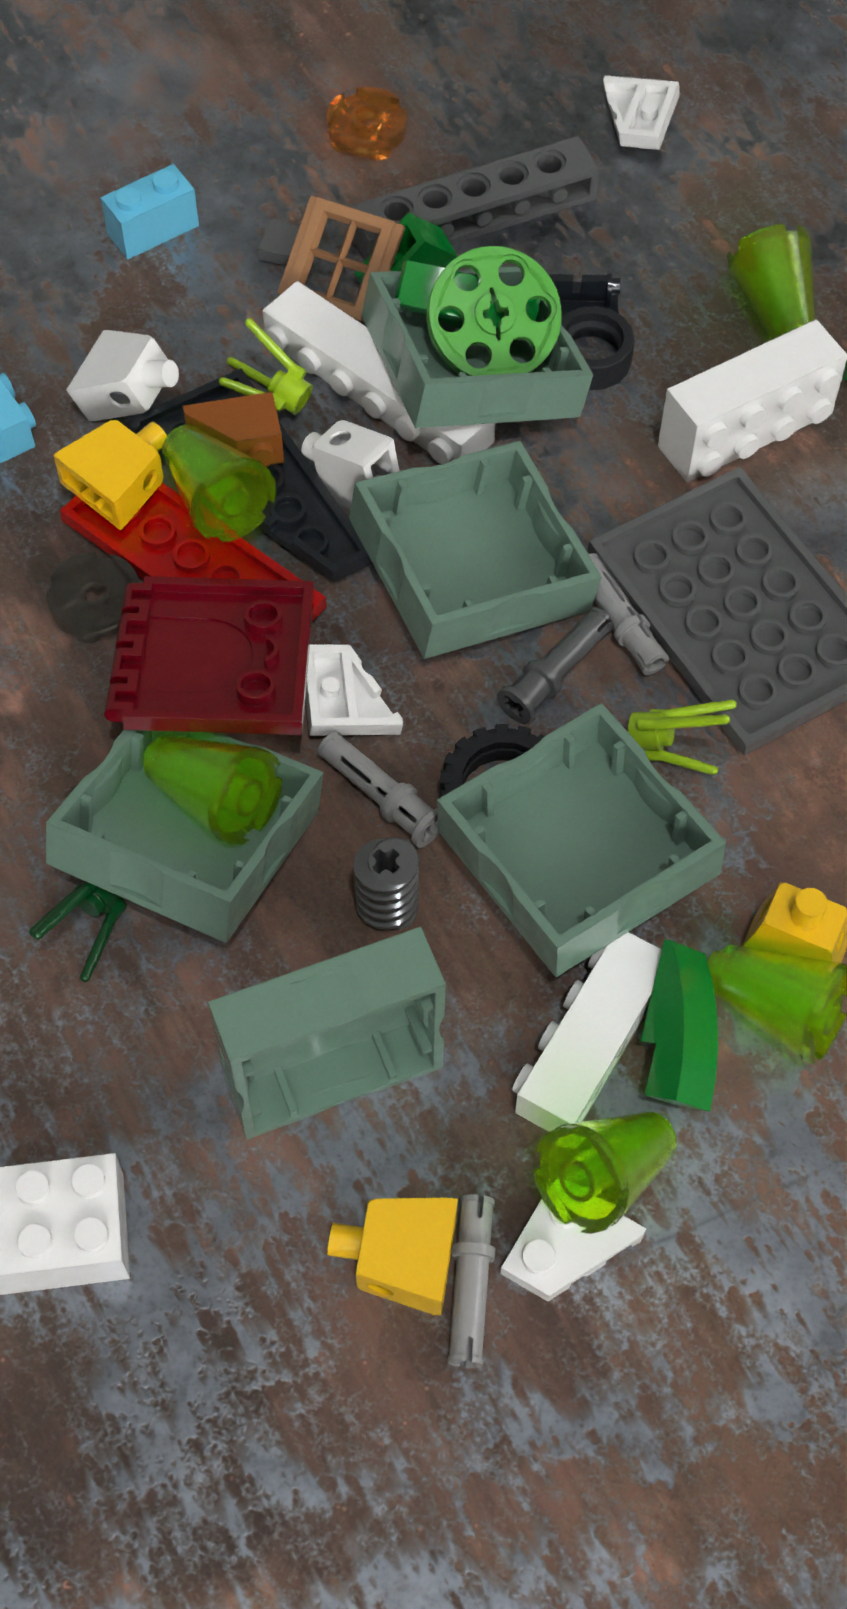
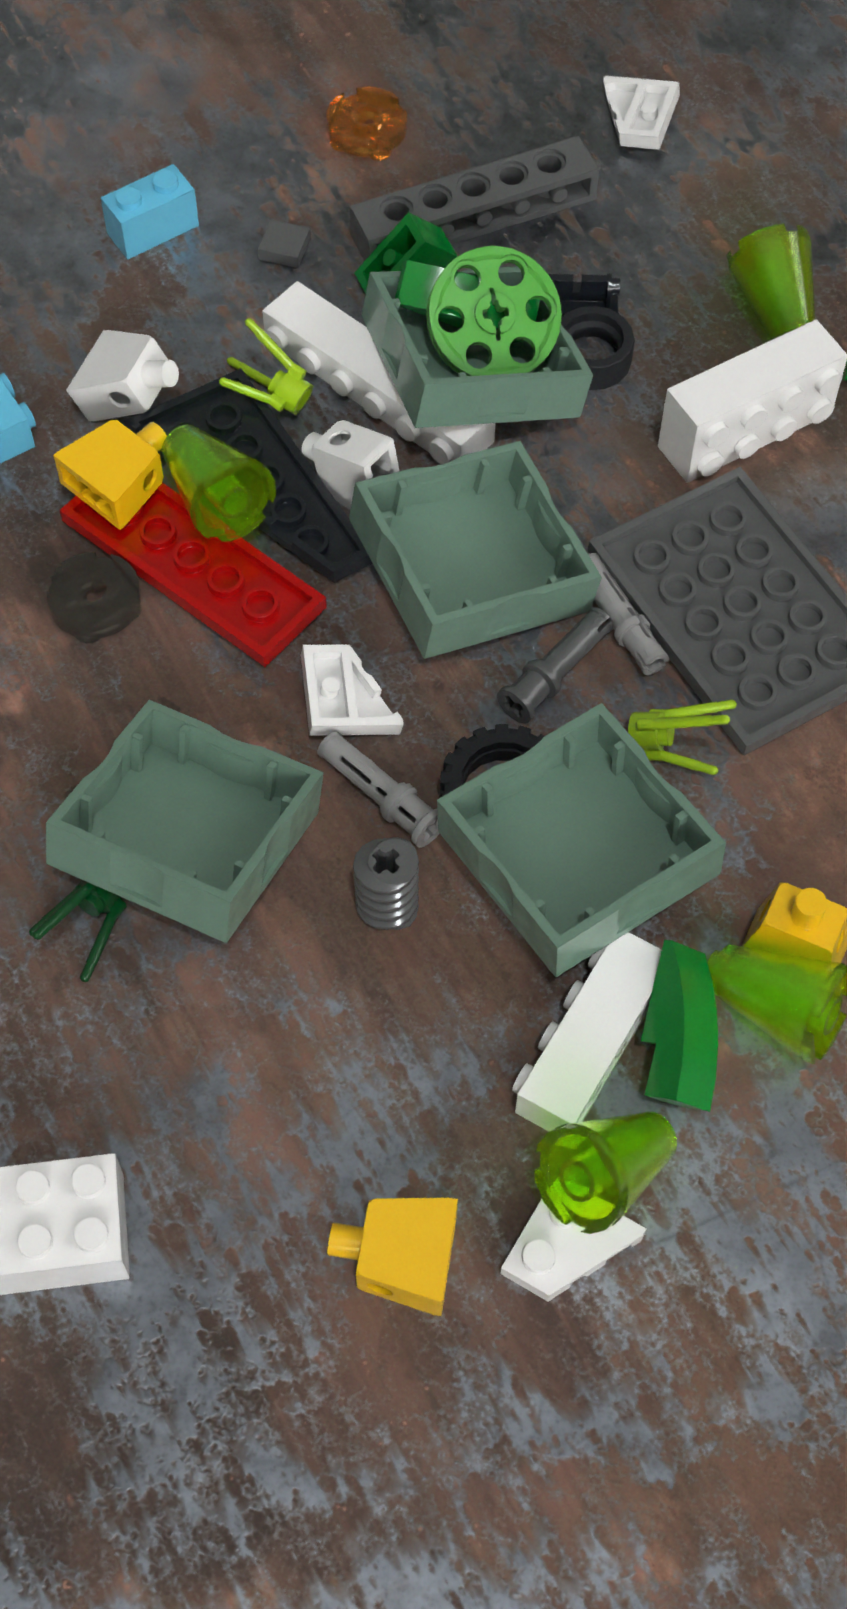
(212, 656): dark red hinge -> none
(216, 782): clear neon green cone -> none
(244, 423): dark orange slope -> none
(307, 243): medium nougat piece -> none
(331, 1032): sand green tile -> none
(471, 1280): light grey pin -> none

